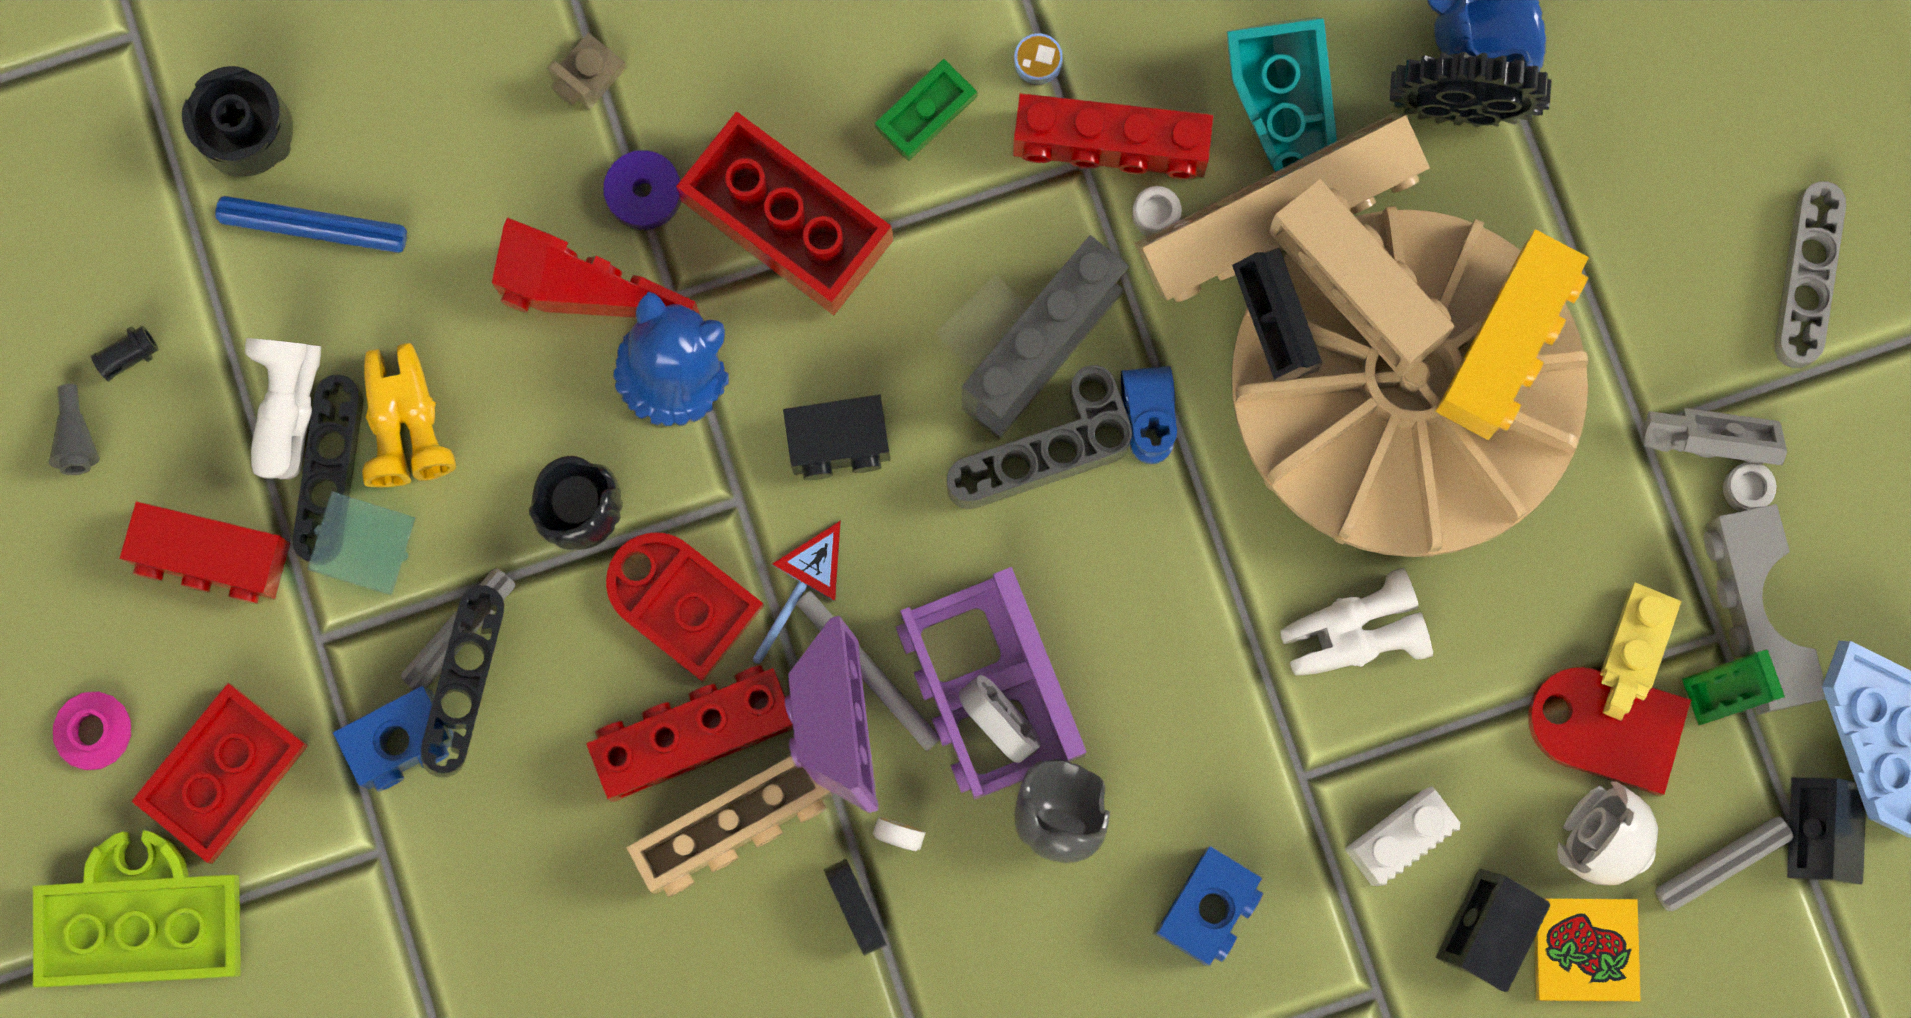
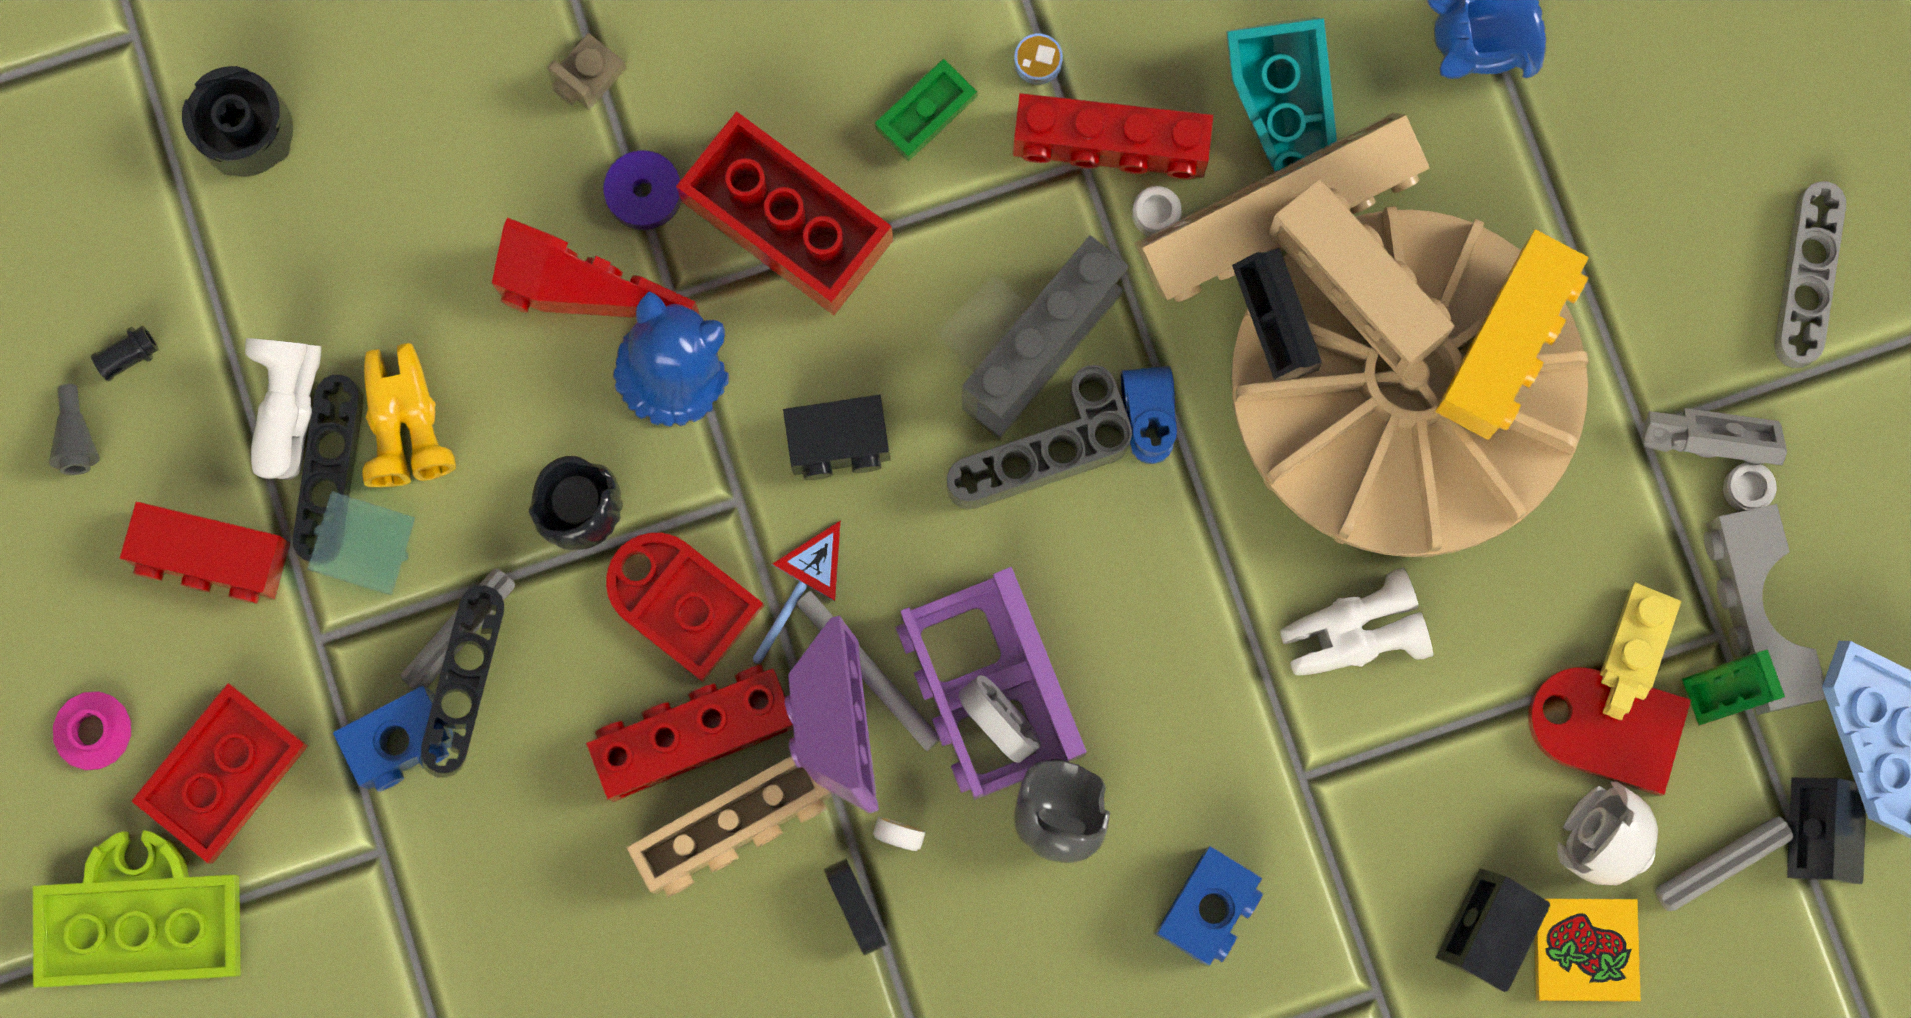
(311, 224): blue axle -> none
(1403, 837): white brick -> none
(1470, 89): black gear -> none

